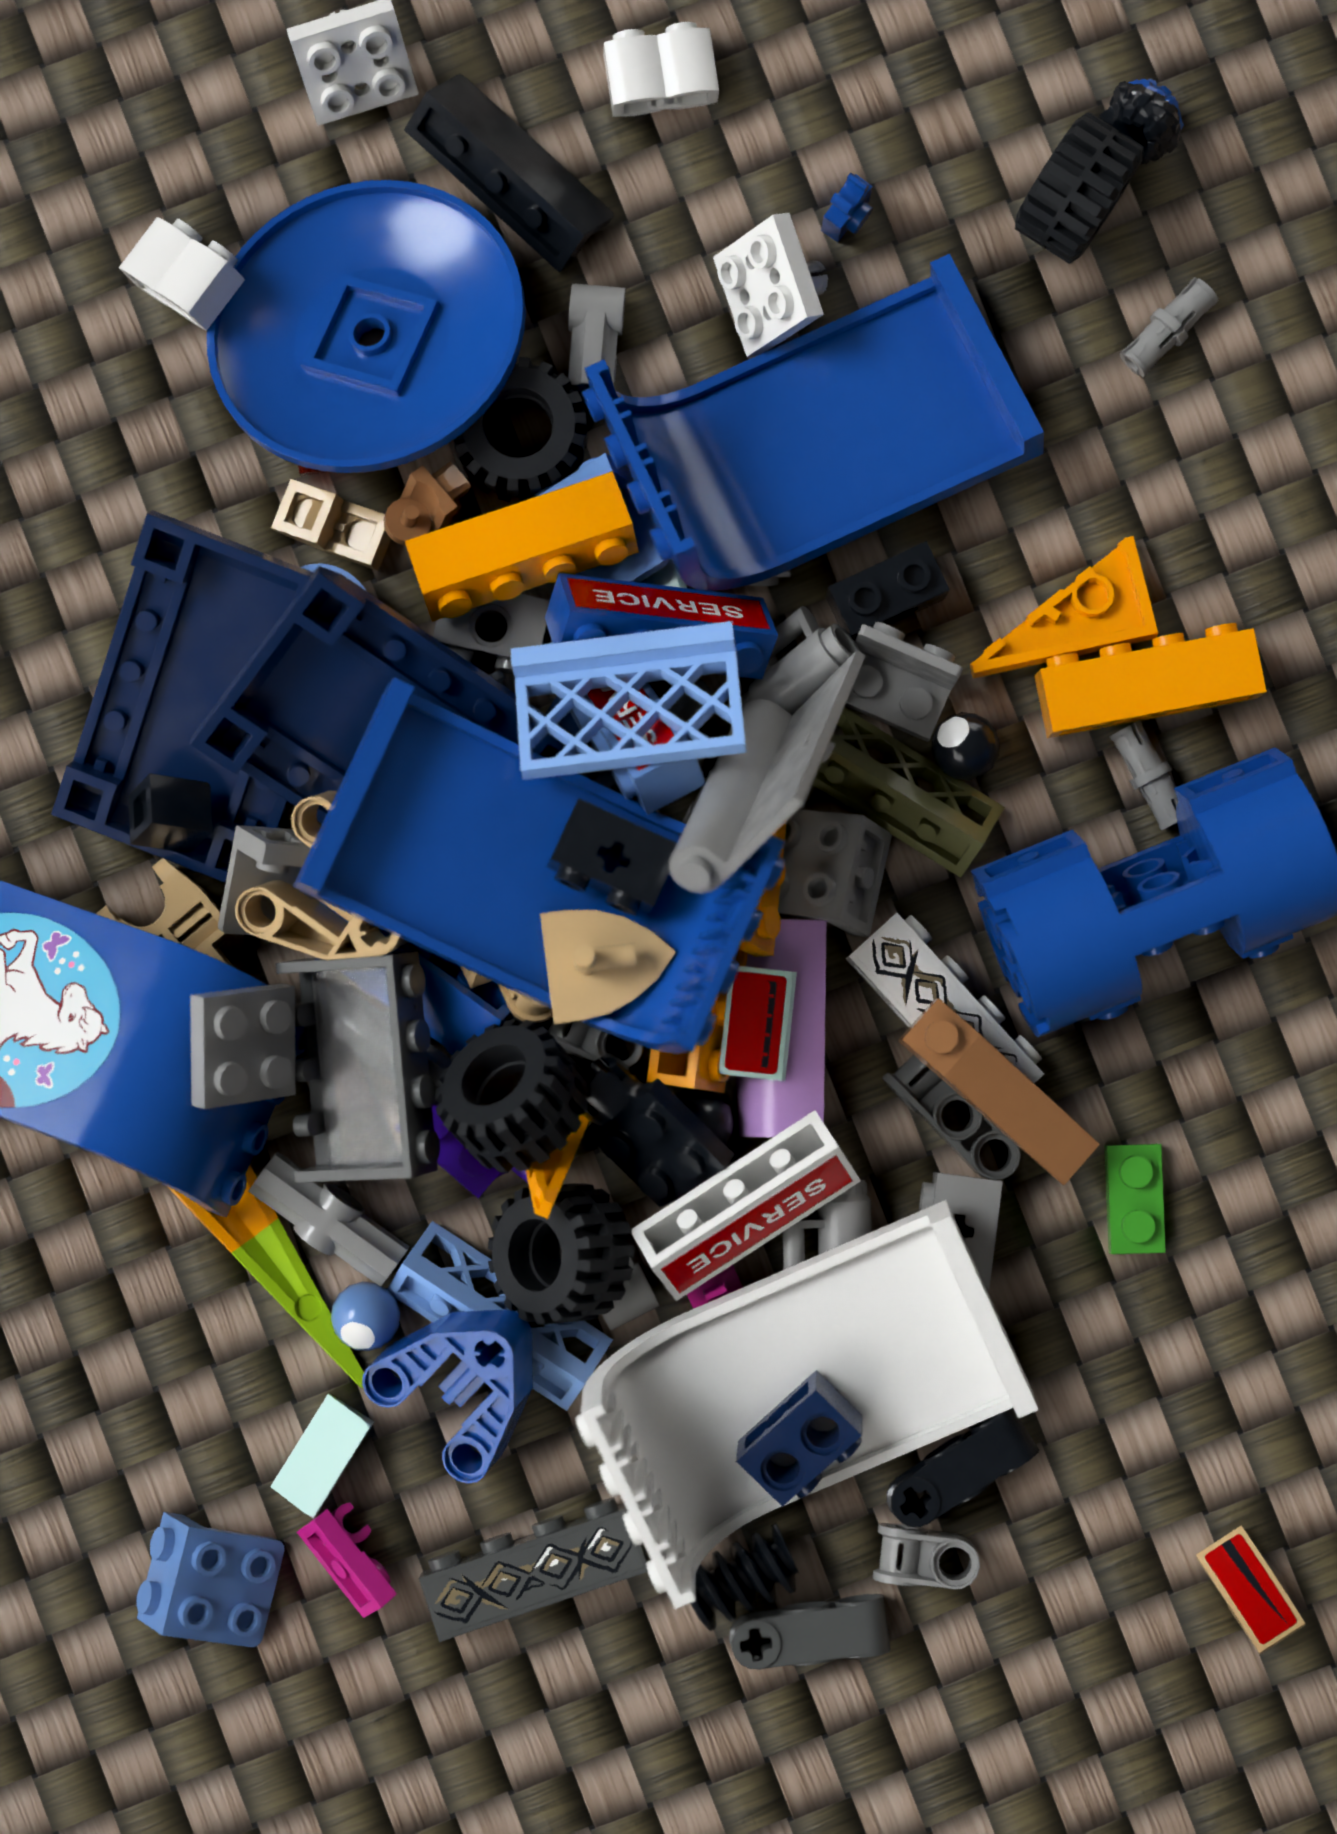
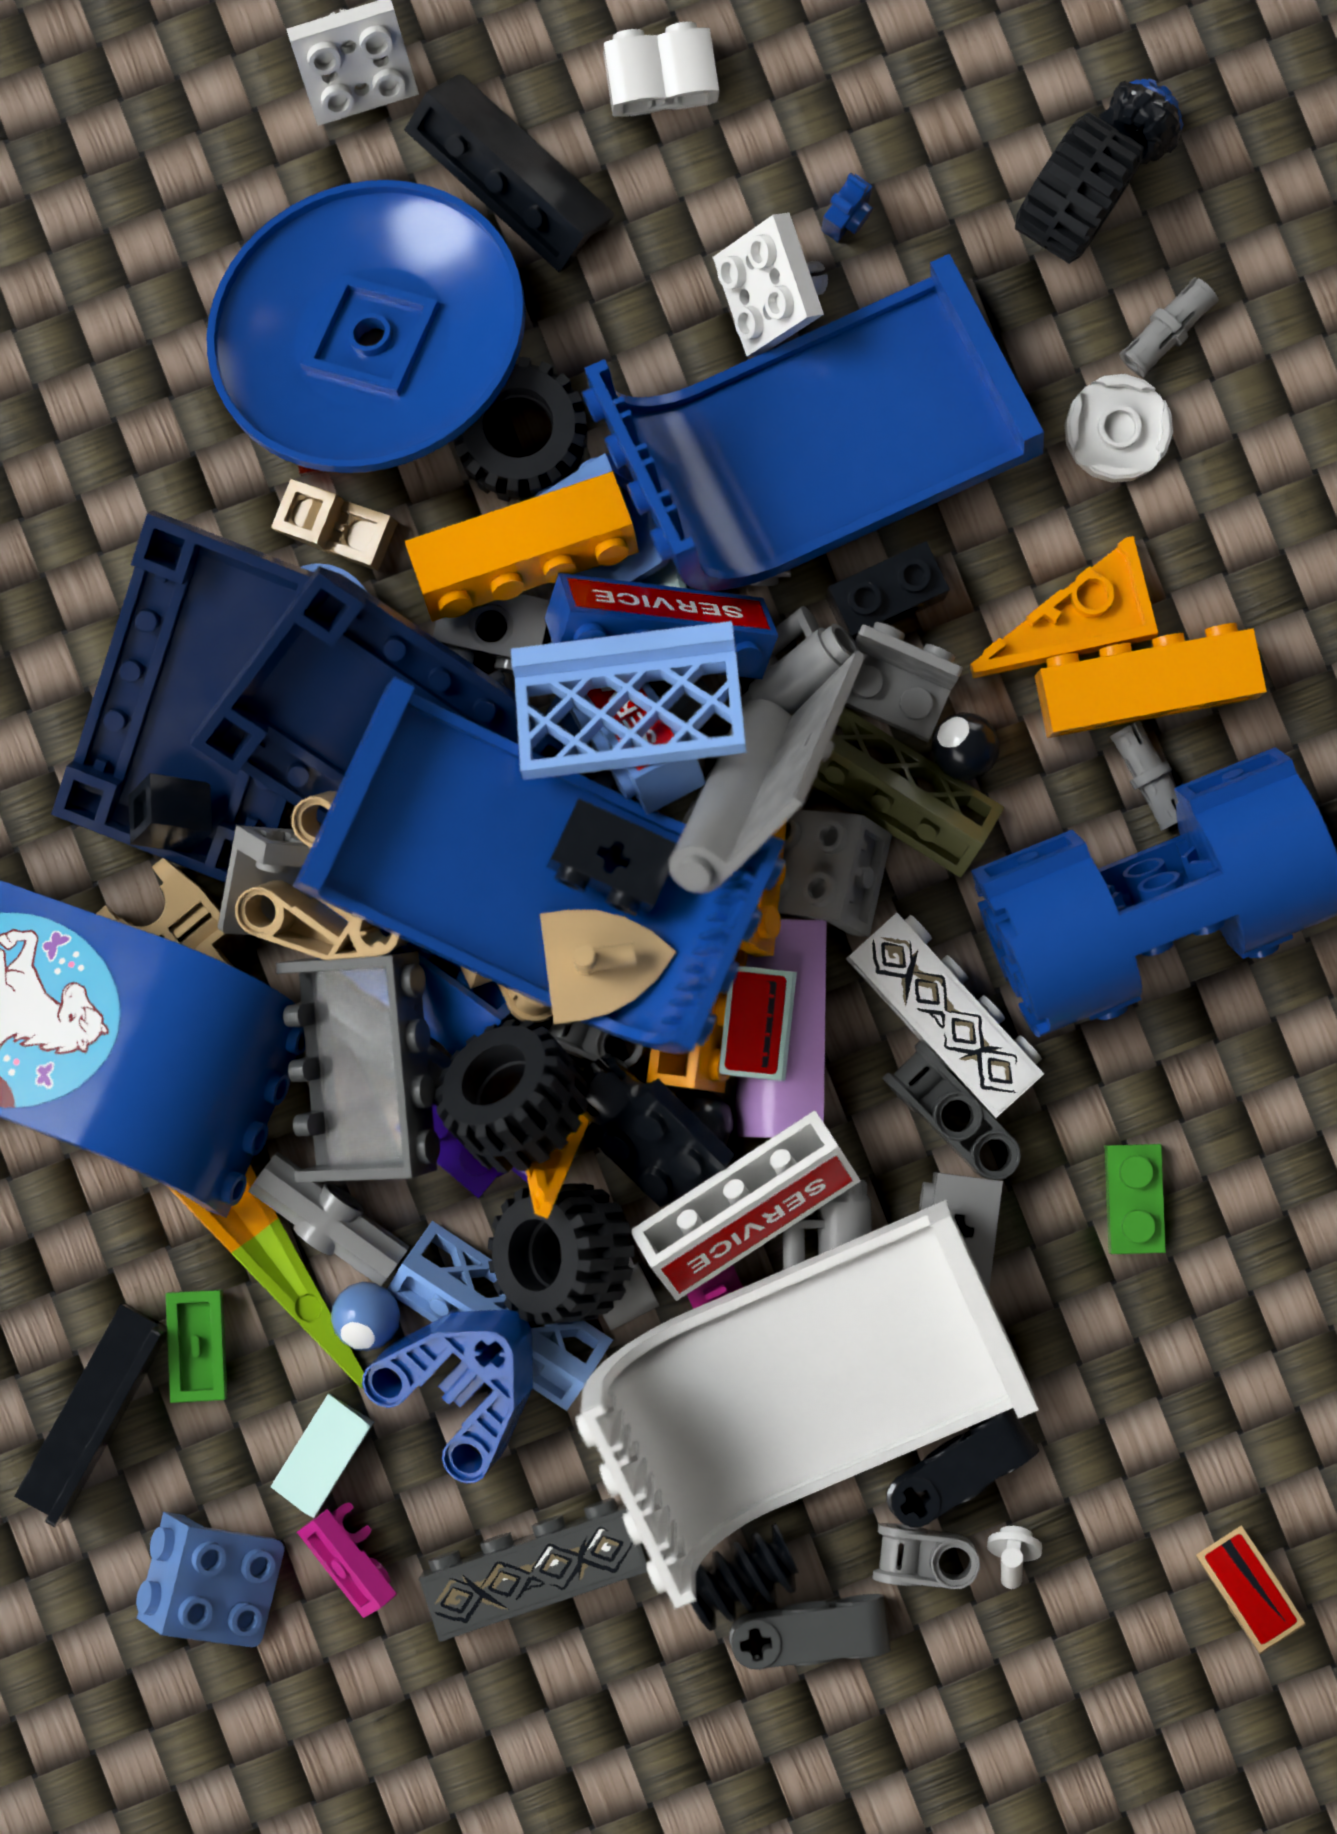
(92, 1413): none -> black panel
(183, 272): white brick -> none
(196, 1346): none -> bright green plate
(242, 1045): light grey plate -> none
(426, 503): medium nougat hips -> none
(595, 323): light grey piece -> none
(788, 1431): dark blue brick -> none
(998, 1090): medium nougat slope -> none
(1014, 1547): none -> white plate
(1118, 428): none -> white tile

